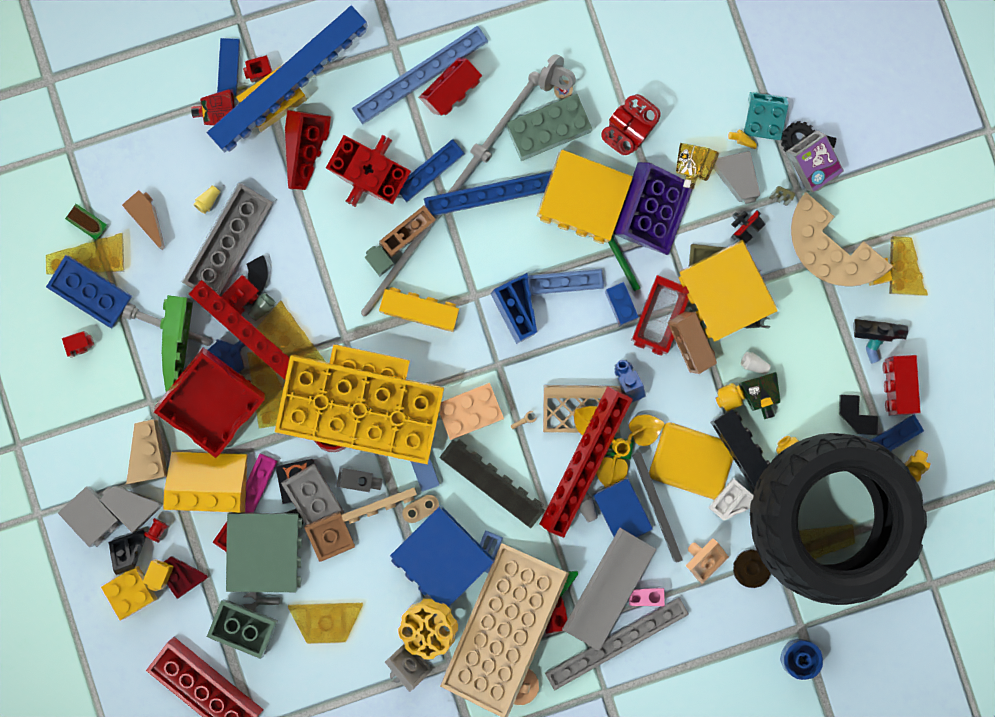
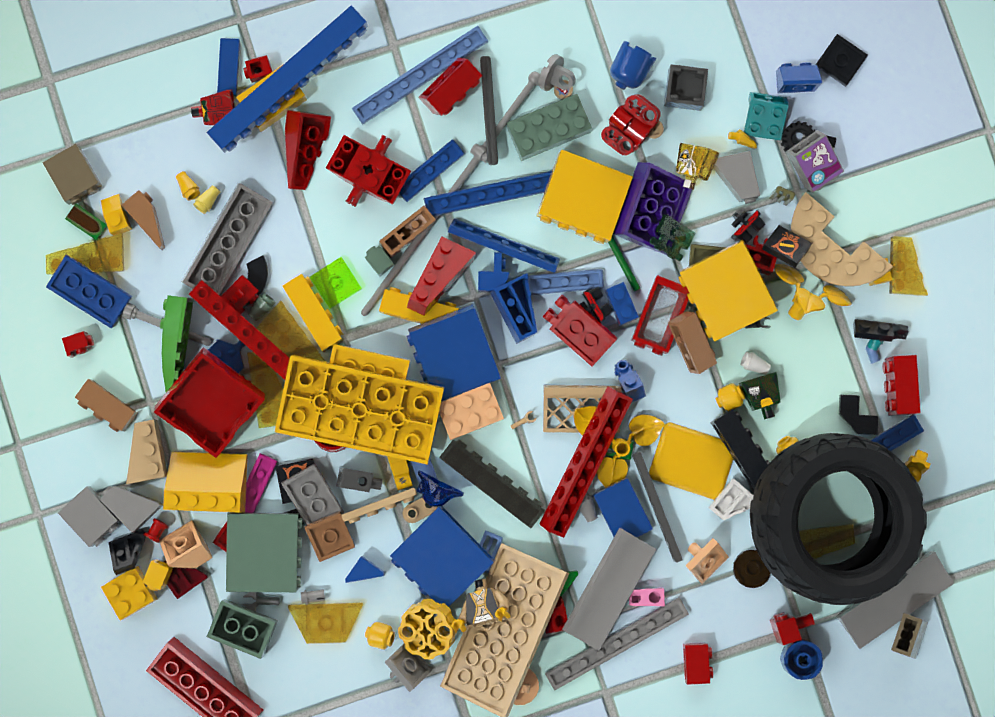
(72, 174): none -> dark tan brick
(105, 406): none -> medium nougat brick
(115, 215): none -> yellow slope
(185, 547): none -> light nougat slope
(188, 187): none -> yellow cone
(312, 596): none -> light grey pin
(313, 314): none -> yellow brick
(335, 283): none -> clear neon green tile
(364, 570): none -> blue slope
(380, 635): none -> yellow head
(400, 472): none -> yellow leg
(435, 491): none -> clear blue hat
(441, 271): none -> red wedge
(454, 352): none -> blue brick
(482, 607): none -> torso
(489, 111): none -> dark grey axle
(492, 279): none -> blue brick
(504, 245): none -> blue tile
(580, 330): none -> red tile
(600, 312): none -> black hips
(631, 66): none -> blue cylinder
(657, 131): none -> tan tile
(674, 232): none -> clear green plate
(686, 87): none -> dark grey container
(696, 663): none -> red brick
(762, 259): none -> red brick
(786, 246): none -> black tile
(787, 627): none -> red brick
(797, 78): none -> blue slope
(804, 300): none -> yellow plant
(841, 60): none -> black tile
(873, 617): none -> light grey arch
(909, 636): none -> dark tan brick

